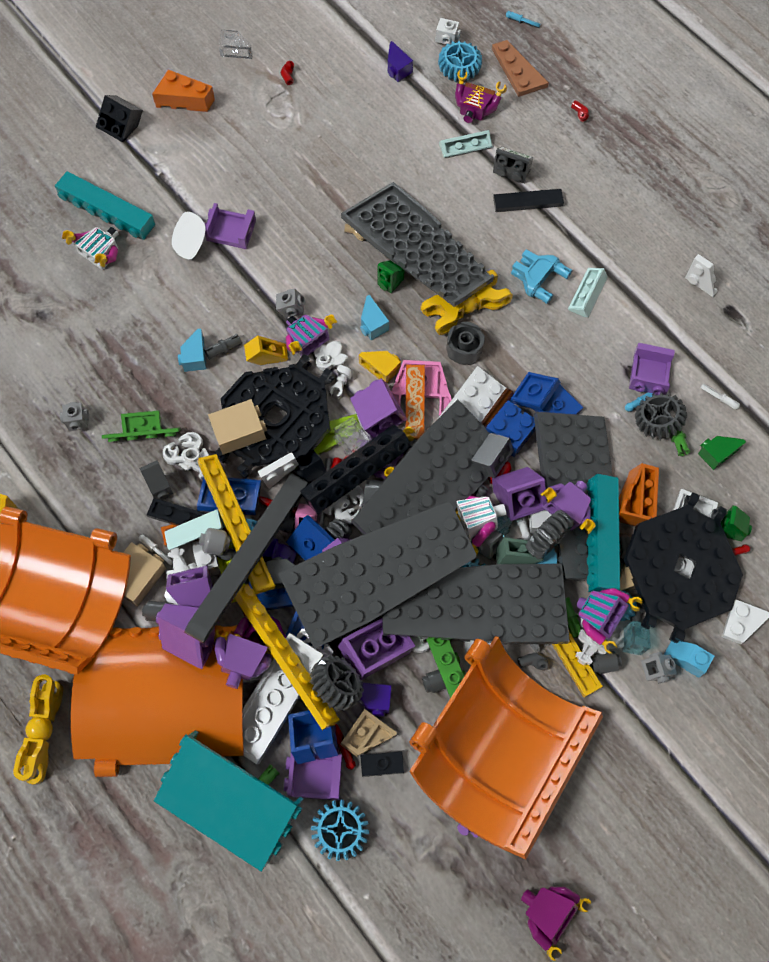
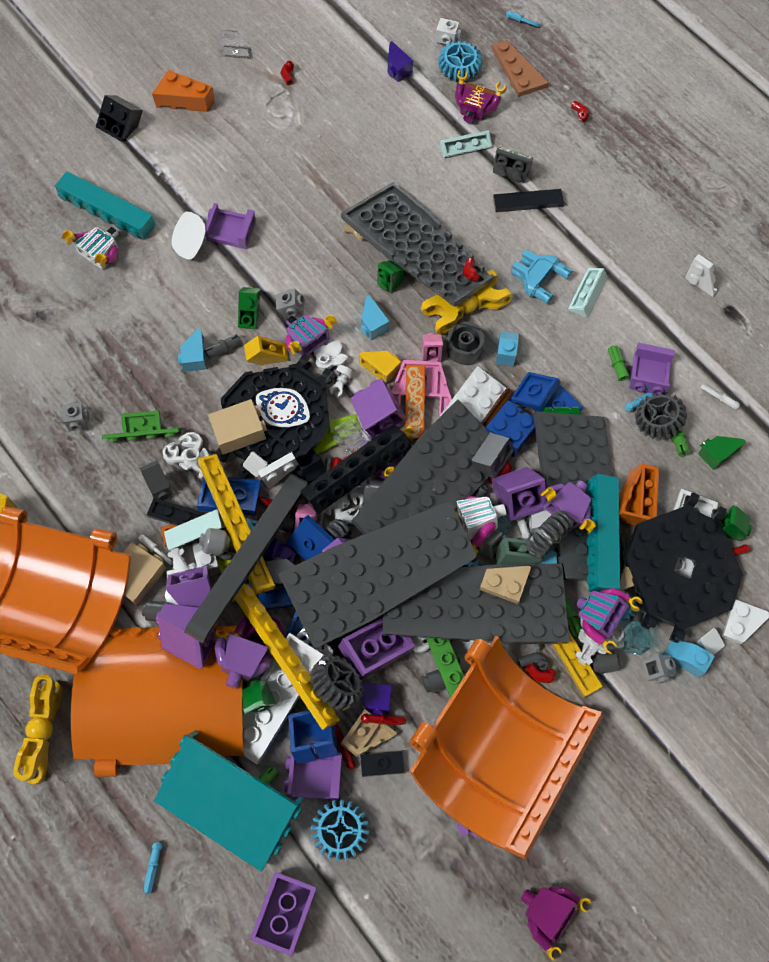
(153, 863): none -> medium azure piece
(248, 307): none -> green slope
(254, 464): none -> white slope
(257, 697): none -> green slope
(282, 407): none -> sticker
(283, 914): none -> medium lavender brick
(380, 719): none -> red piece
(432, 347): none -> bright pink slope
(469, 272): none -> red arm
(505, 582): none -> tan wing
(507, 348): none -> medium azure slope
(541, 676): none -> red arm
(564, 410): none -> green axle
(618, 363): none -> bright green axle
(711, 642): none -> white slope

